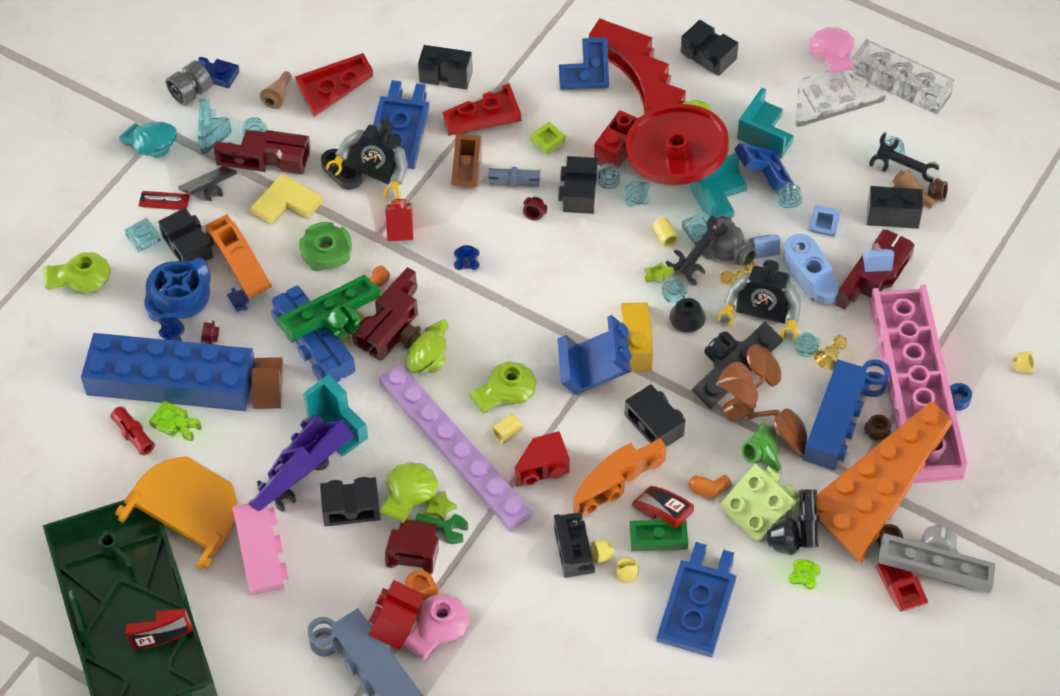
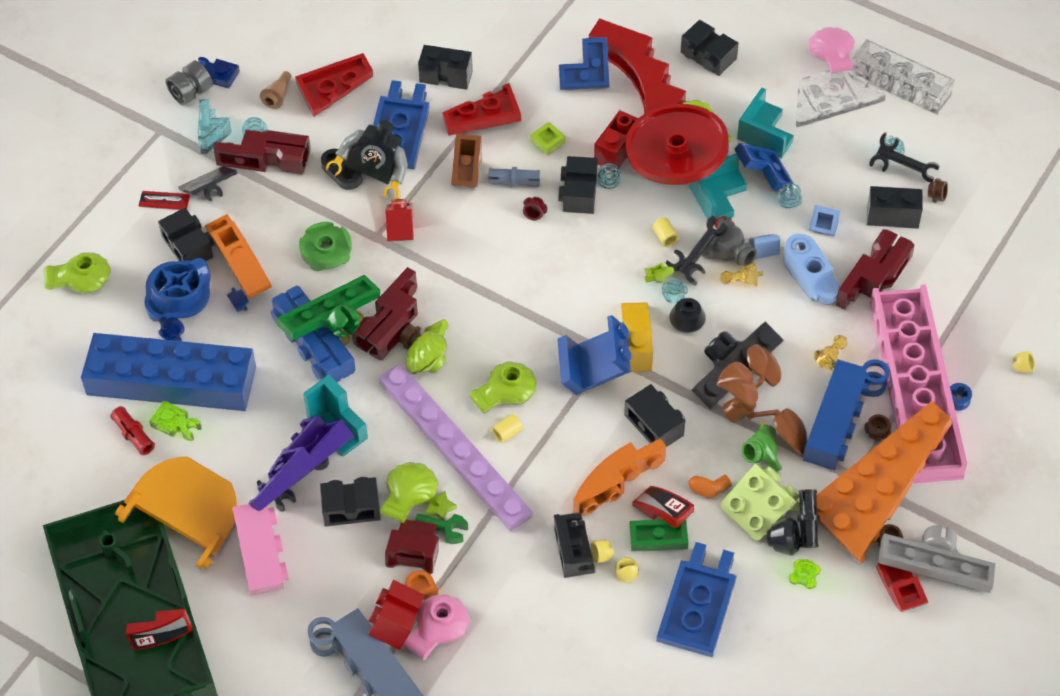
(142, 235): clear light blue plate -> none
(150, 138): teal animal -> none
(209, 333): dark red plate -> none
(267, 382): dark orange slope -> none
(285, 194): light yellow tile -> none
(380, 275): orange arm -> none
(466, 252): clear blue plate -> none
(542, 459): red slope -> none
(634, 188): clear light blue plate -> none
(696, 226): clear light blue plate -> none
(765, 295): torso -> none
(805, 349): clear light blue plate -> none
(878, 260): light blue slope -> none
(907, 180): medium nougat cone -> none

